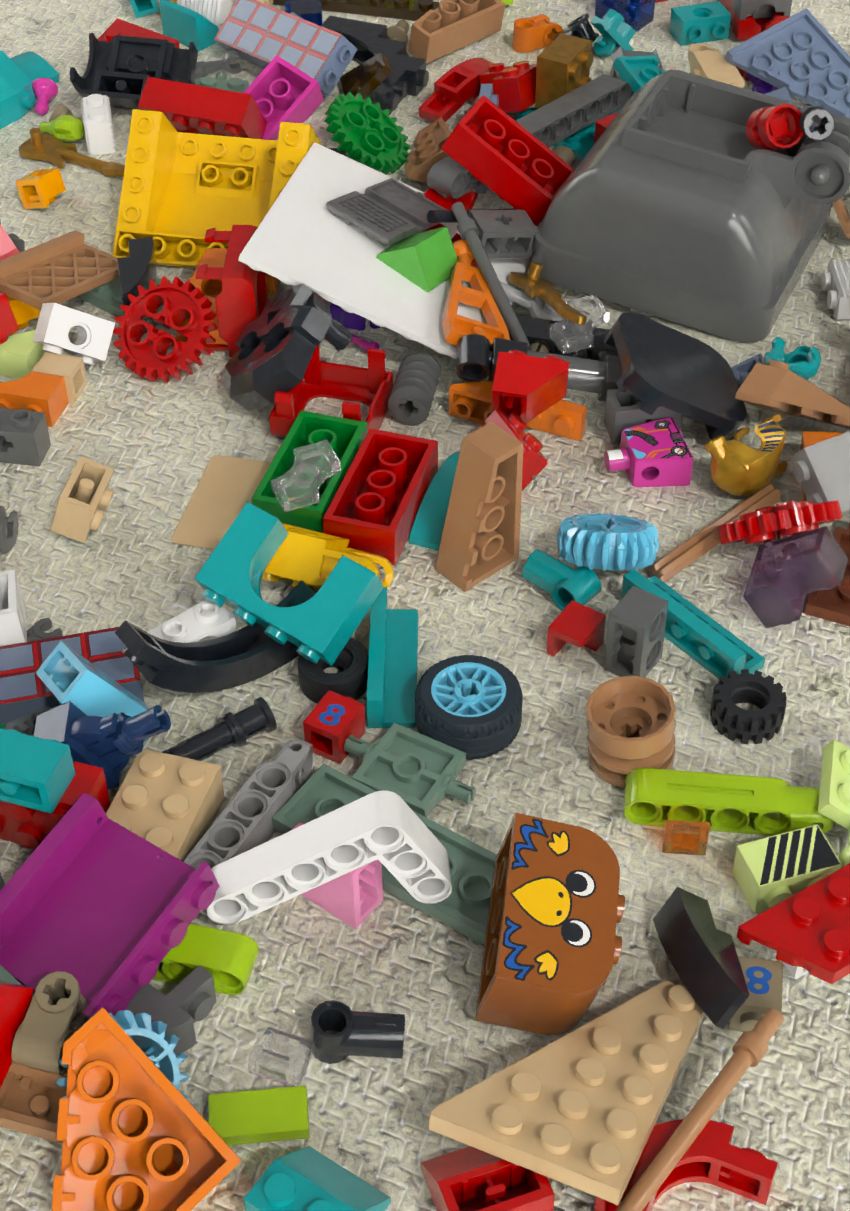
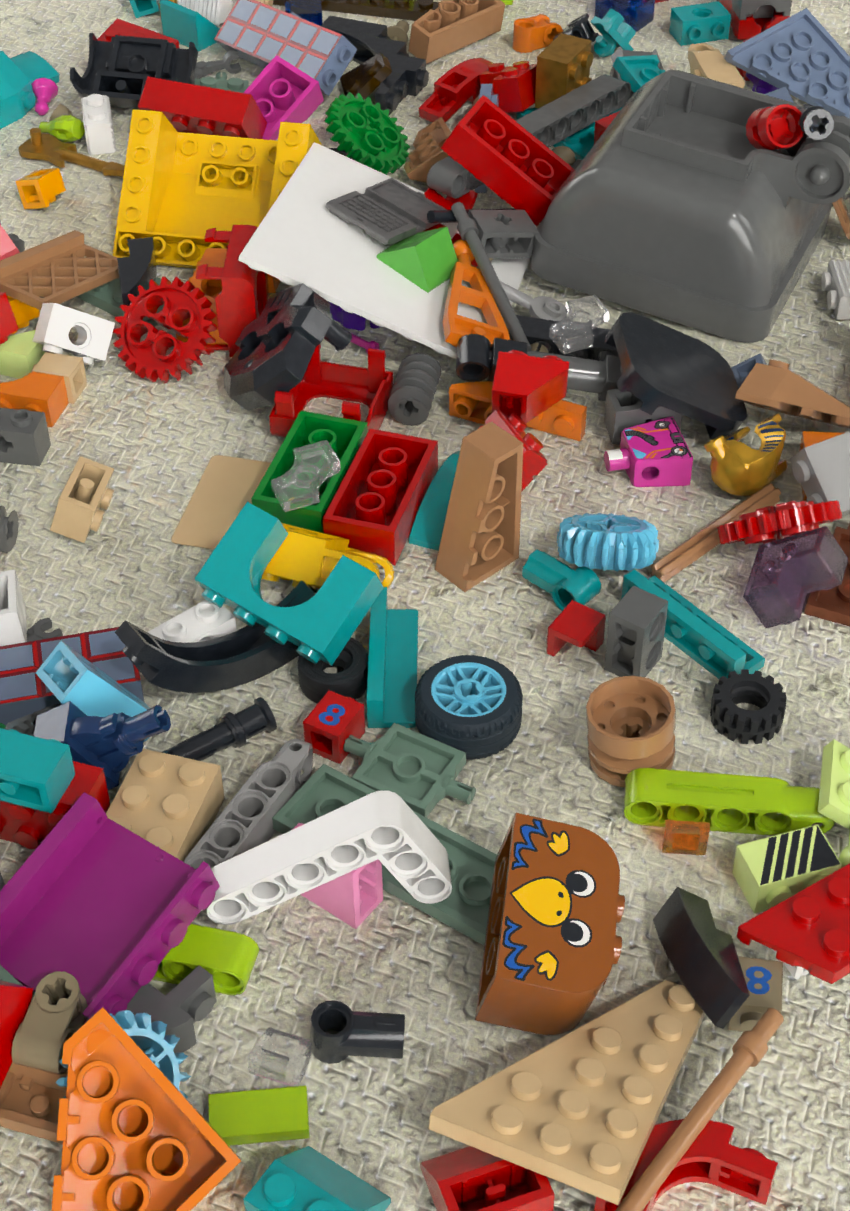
(544, 289): pearl gold piece -> none
(801, 360): teal hair -> none

